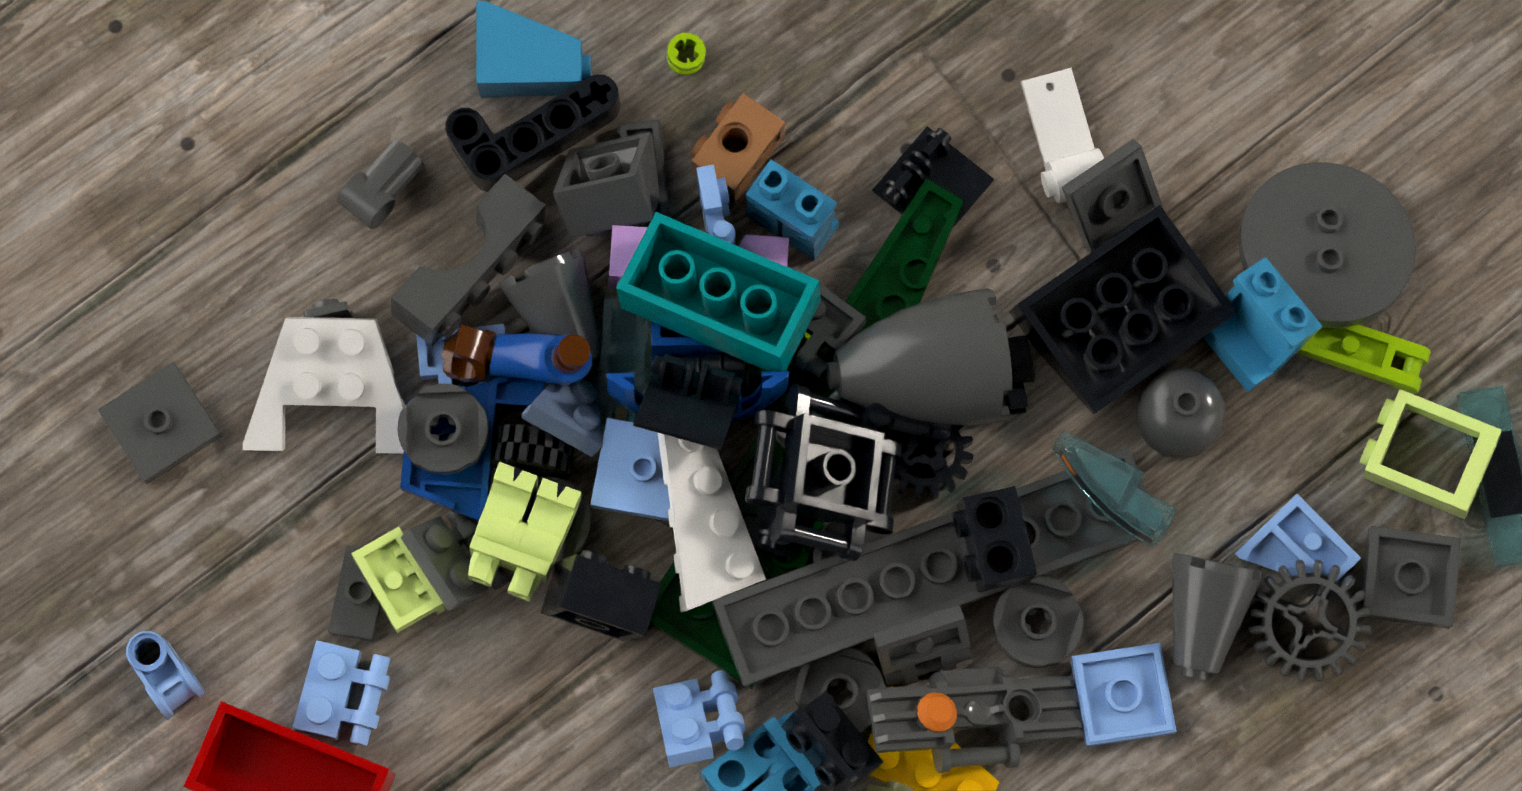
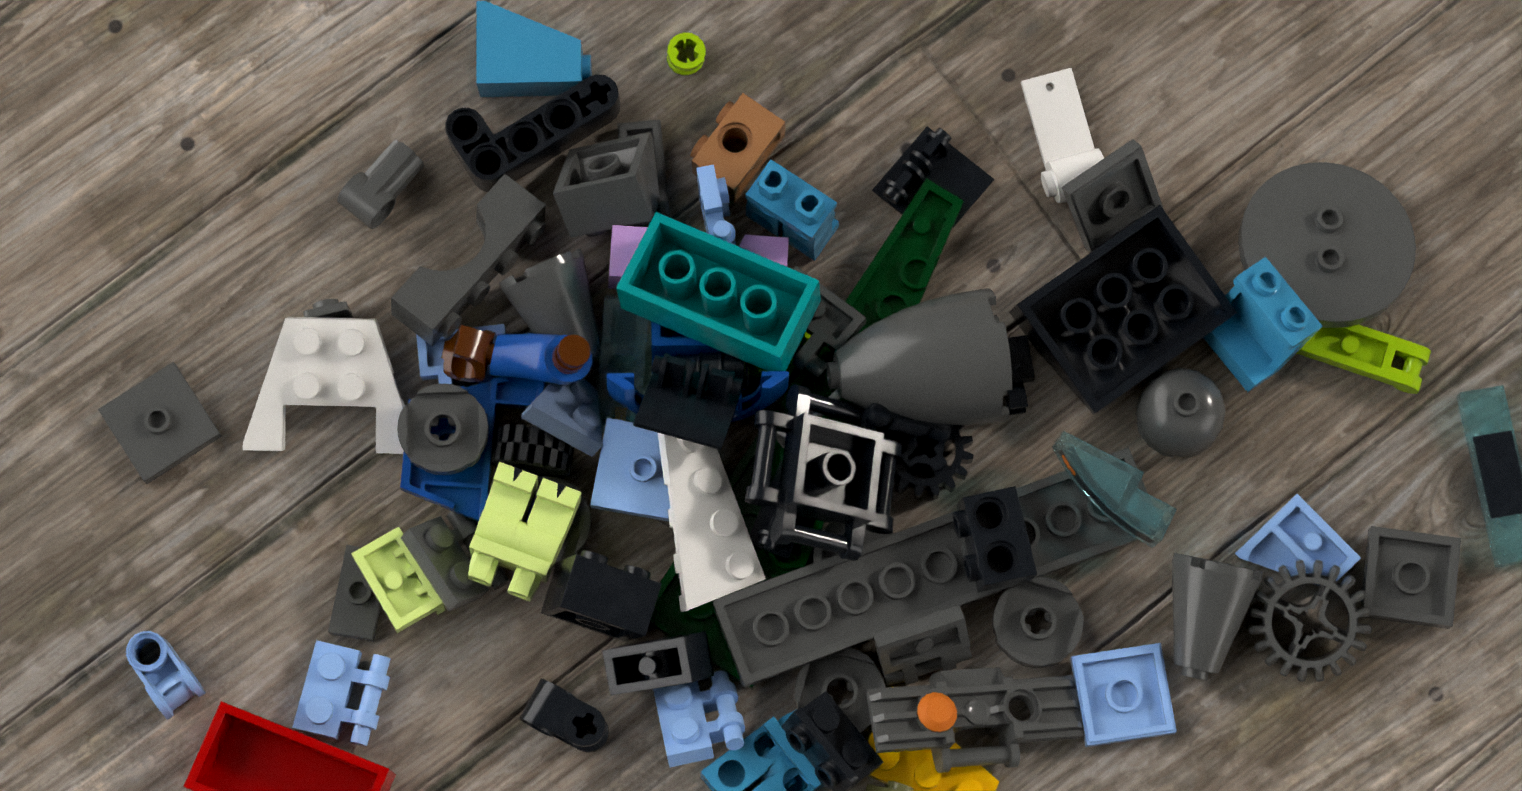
(558, 715): none -> black piece
(658, 663): none -> black brick
(1390, 416): yellowish green window -> none

